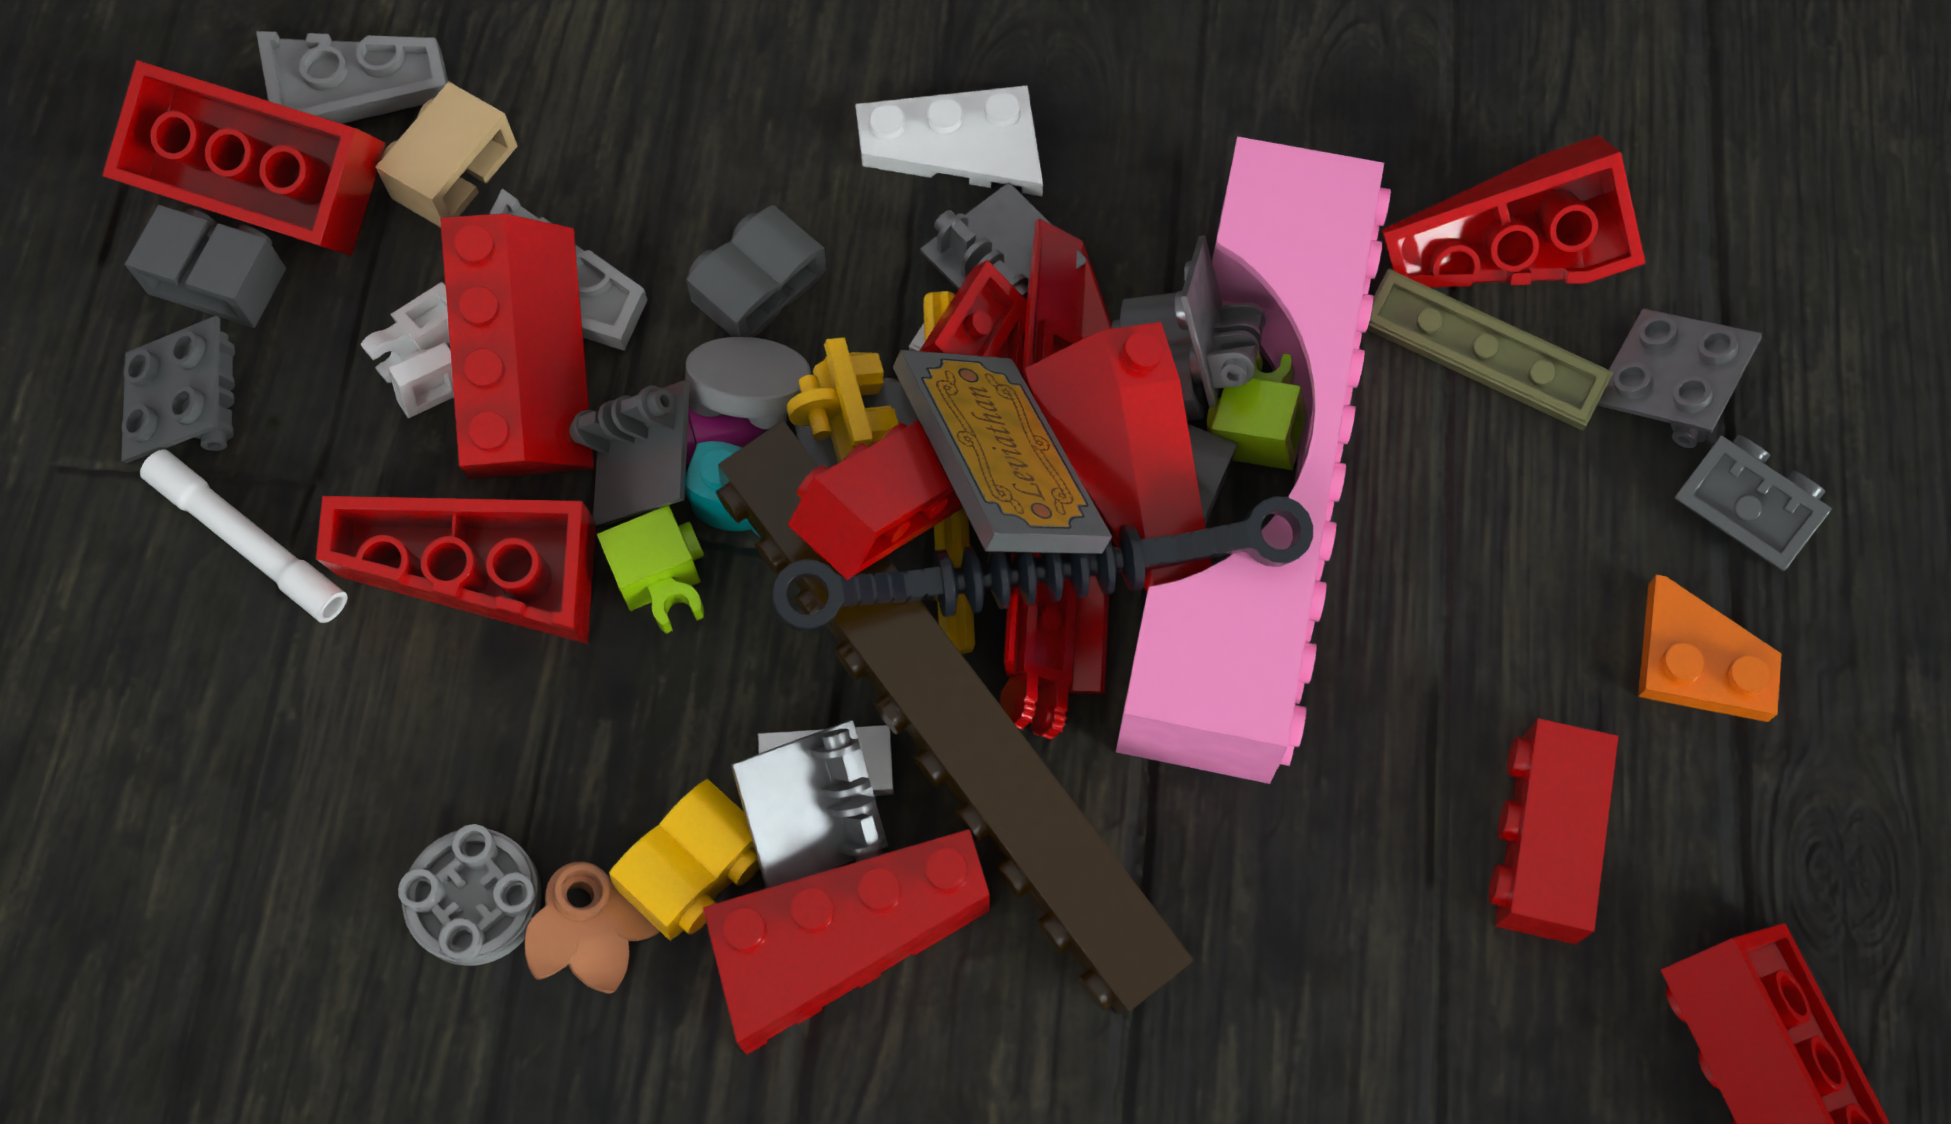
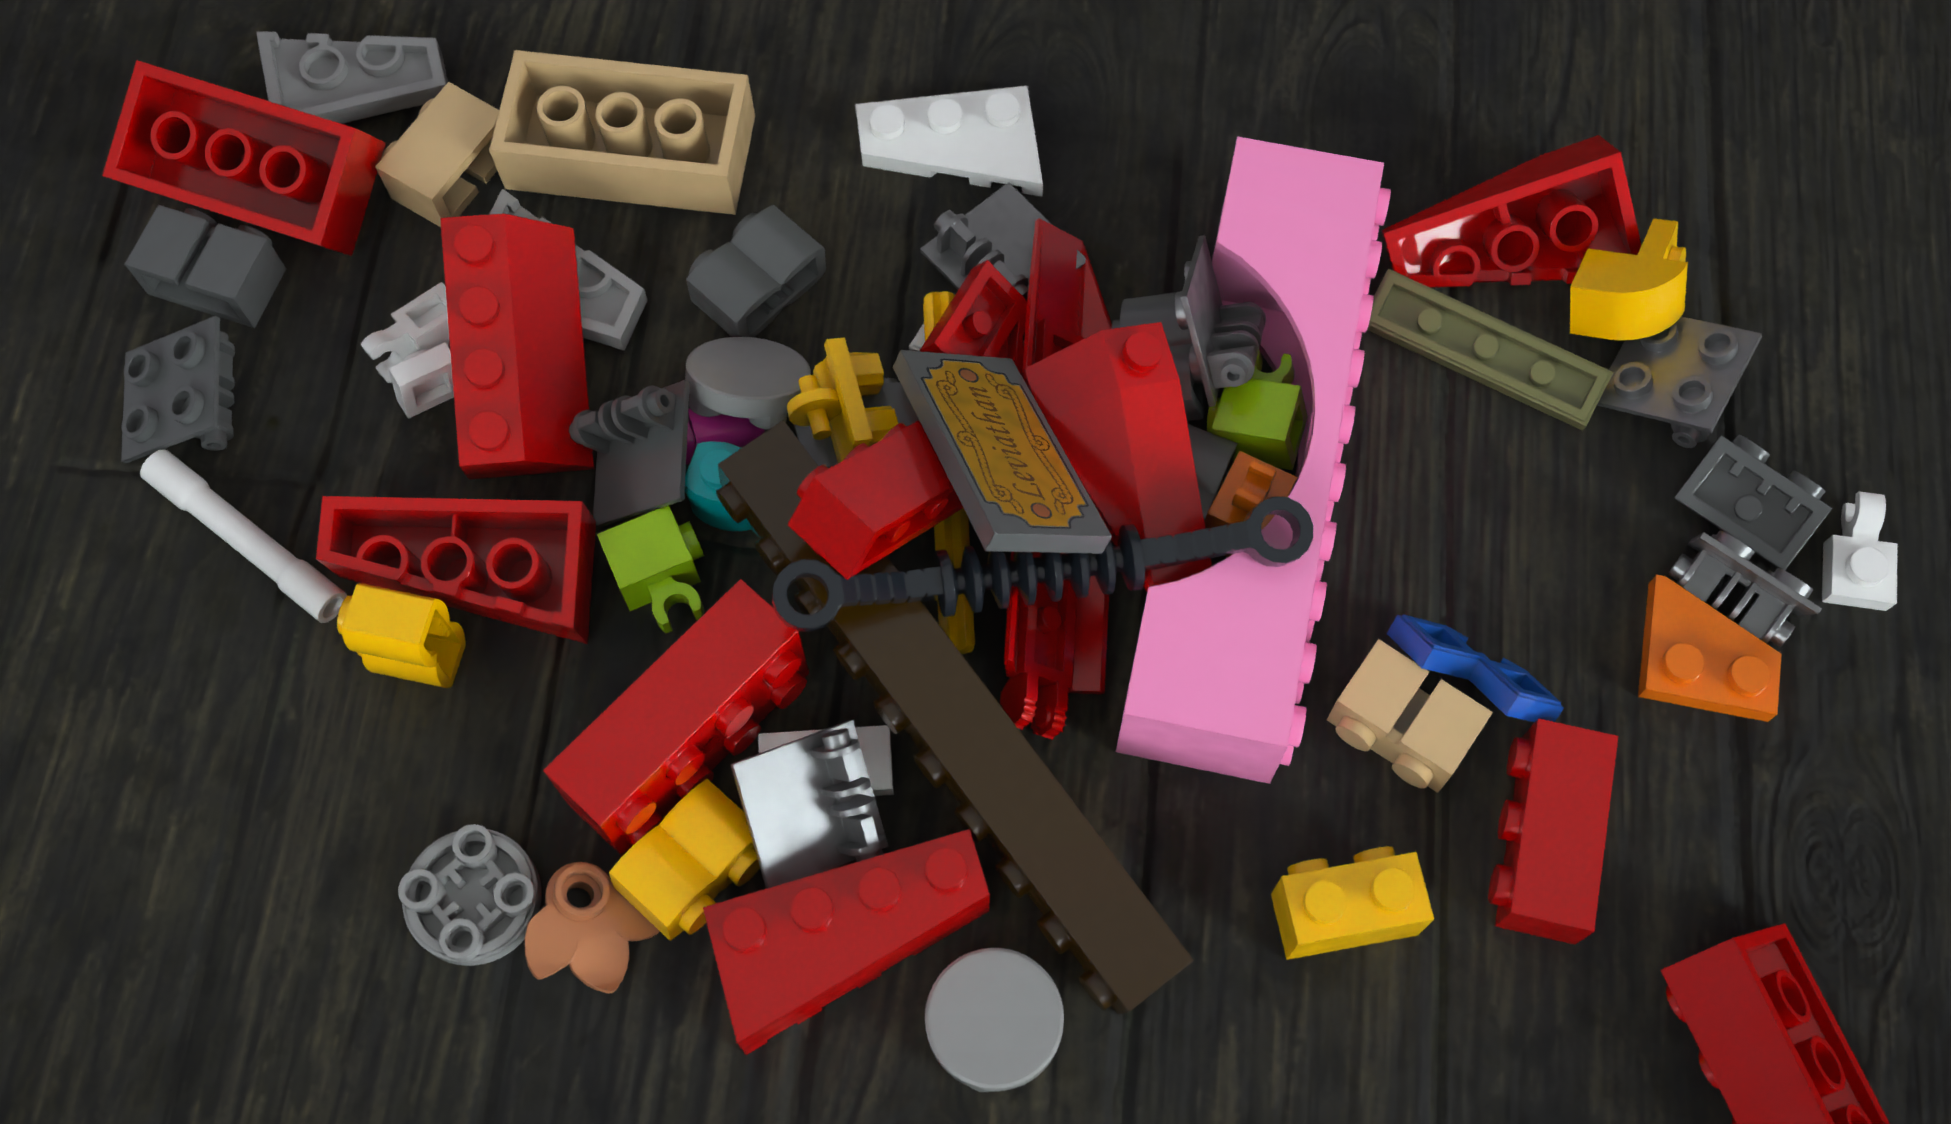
(402, 634): none -> yellow brick
(624, 132): none -> tan brick
(681, 718): none -> red brick
(994, 1019): none -> light grey tile
(1245, 487): none -> orange brick
(1351, 903): none -> yellow brick
(1404, 724): none -> tan piece
(1503, 683): none -> blue tile
(1628, 293): none -> yellow brick
(1777, 591): none -> flat silver hinge
(1857, 565): none -> white plate

